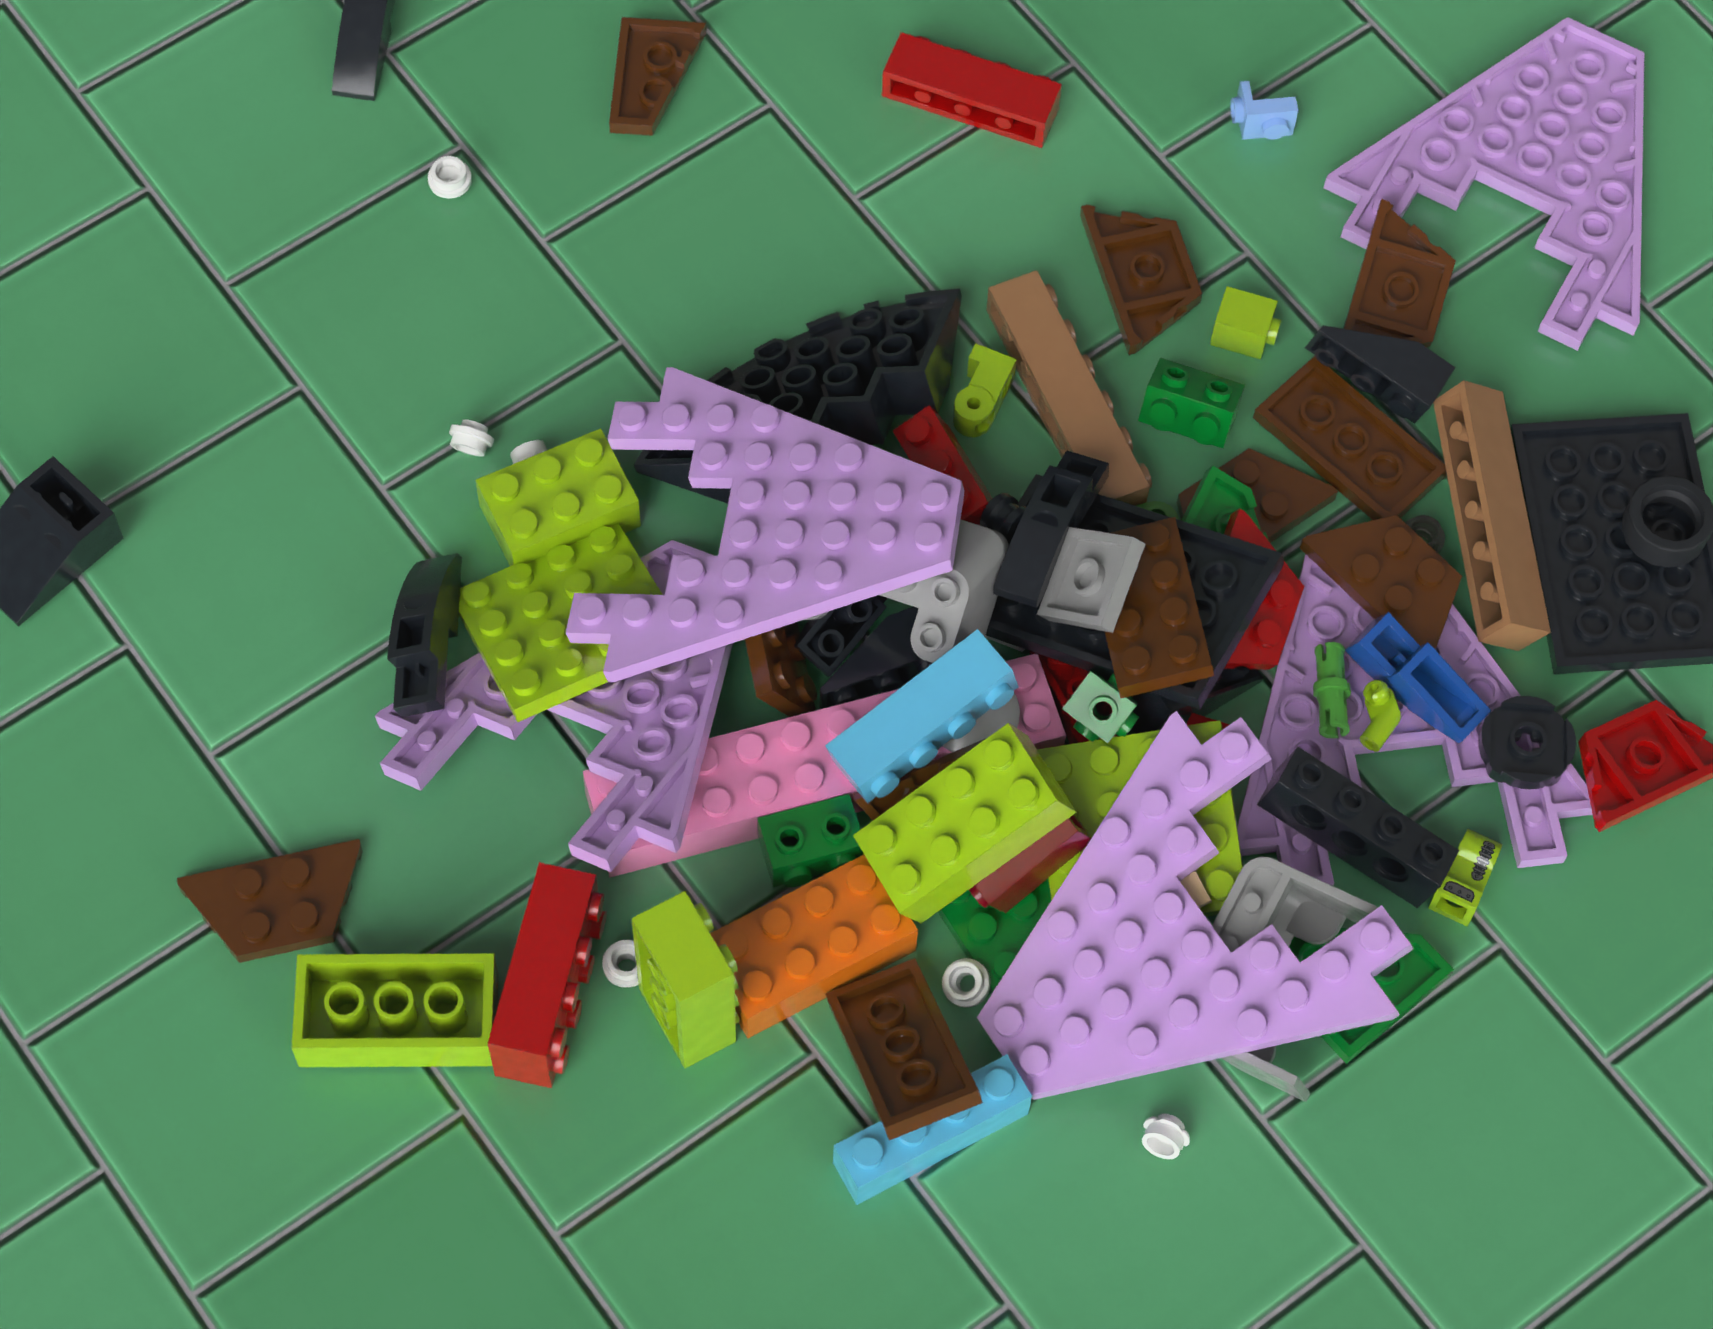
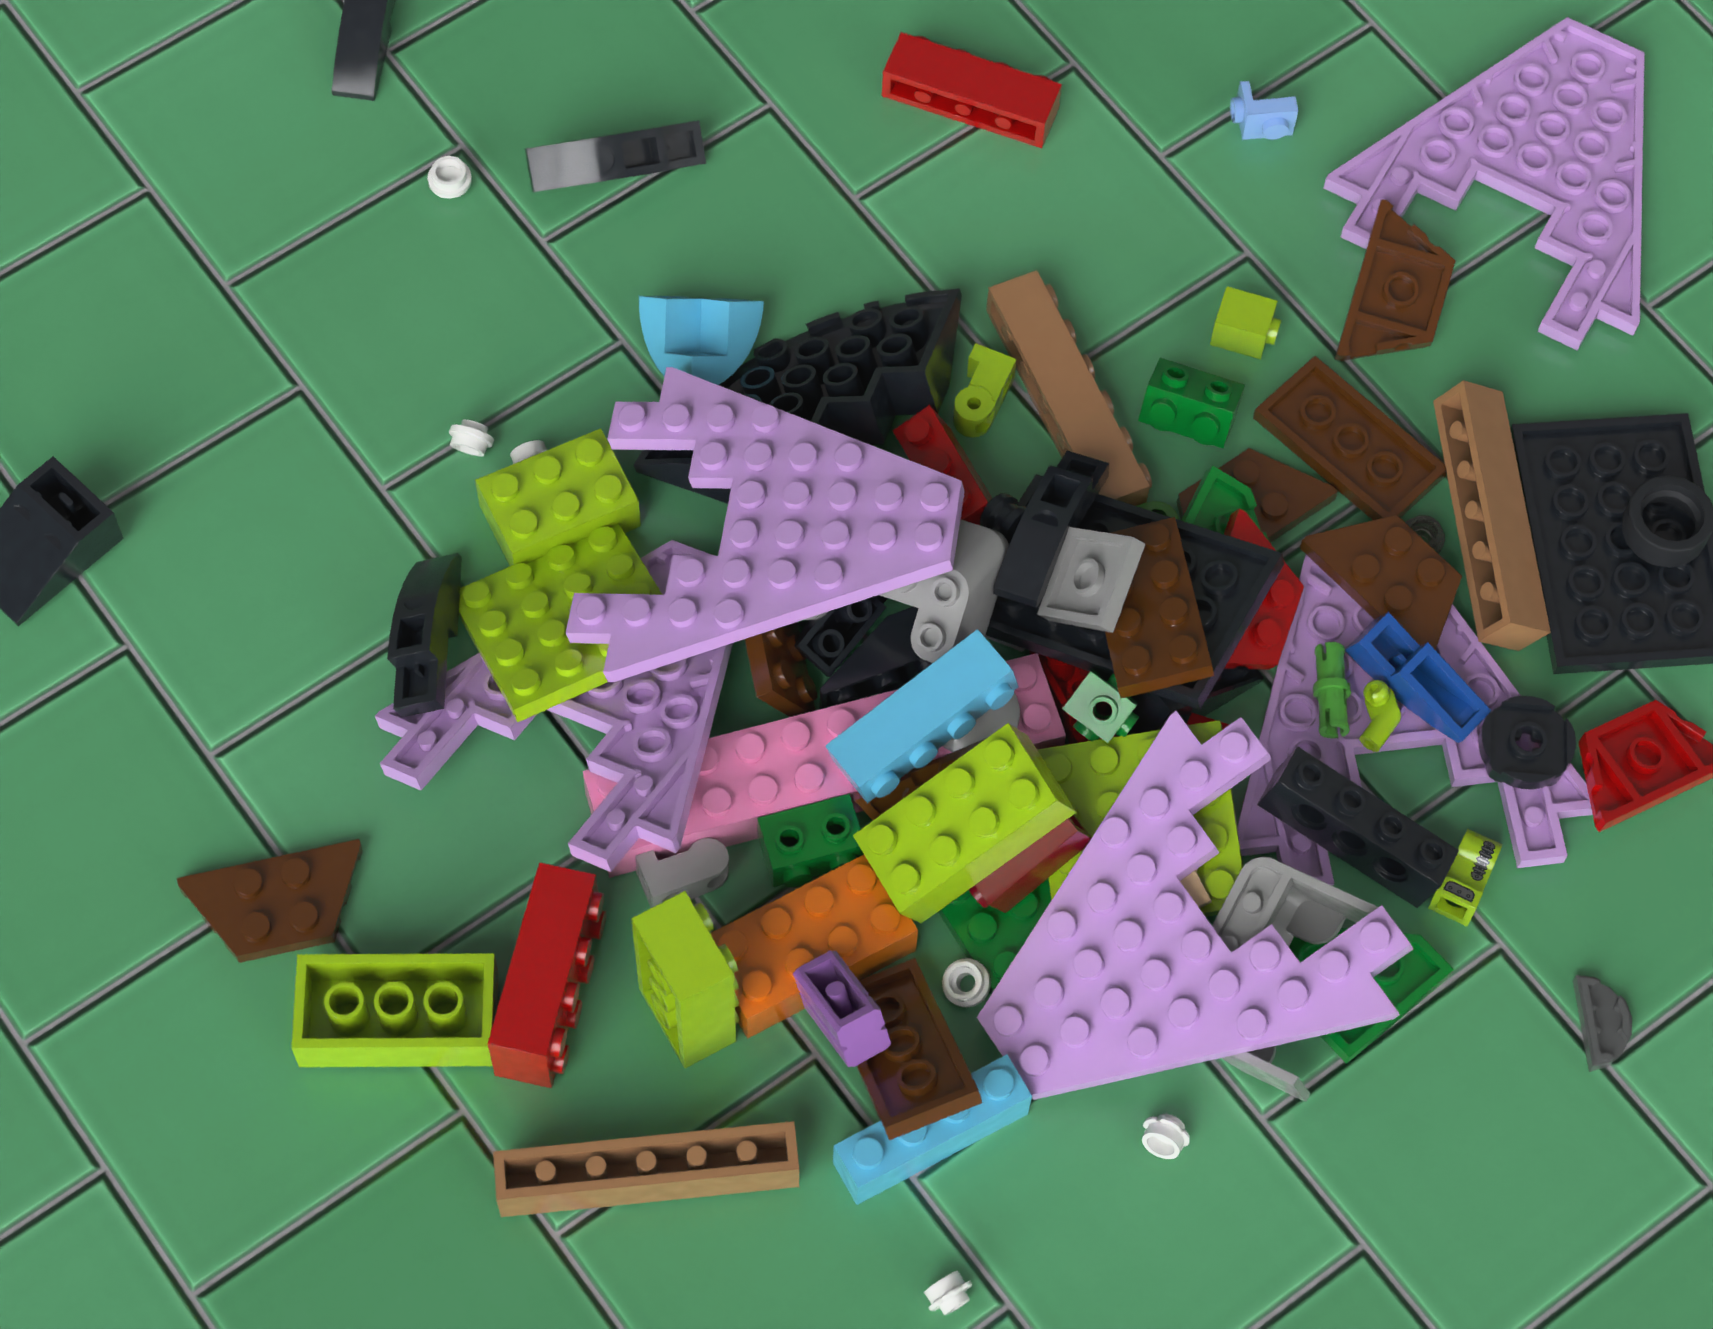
(613, 956): white plate -> none
(615, 156): none -> black slope
(646, 1169): none -> medium nougat brick
(649, 70): reddish brown wing -> none
(694, 871): none -> light grey leg
(700, 334): none -> medium azure brick
(842, 1008): none -> medium lavender brick
(948, 1293): none -> white plate
(1142, 272): reddish brown wing -> none
(1390, 368): black slope -> none
(1603, 1021): none -> dark grey tile

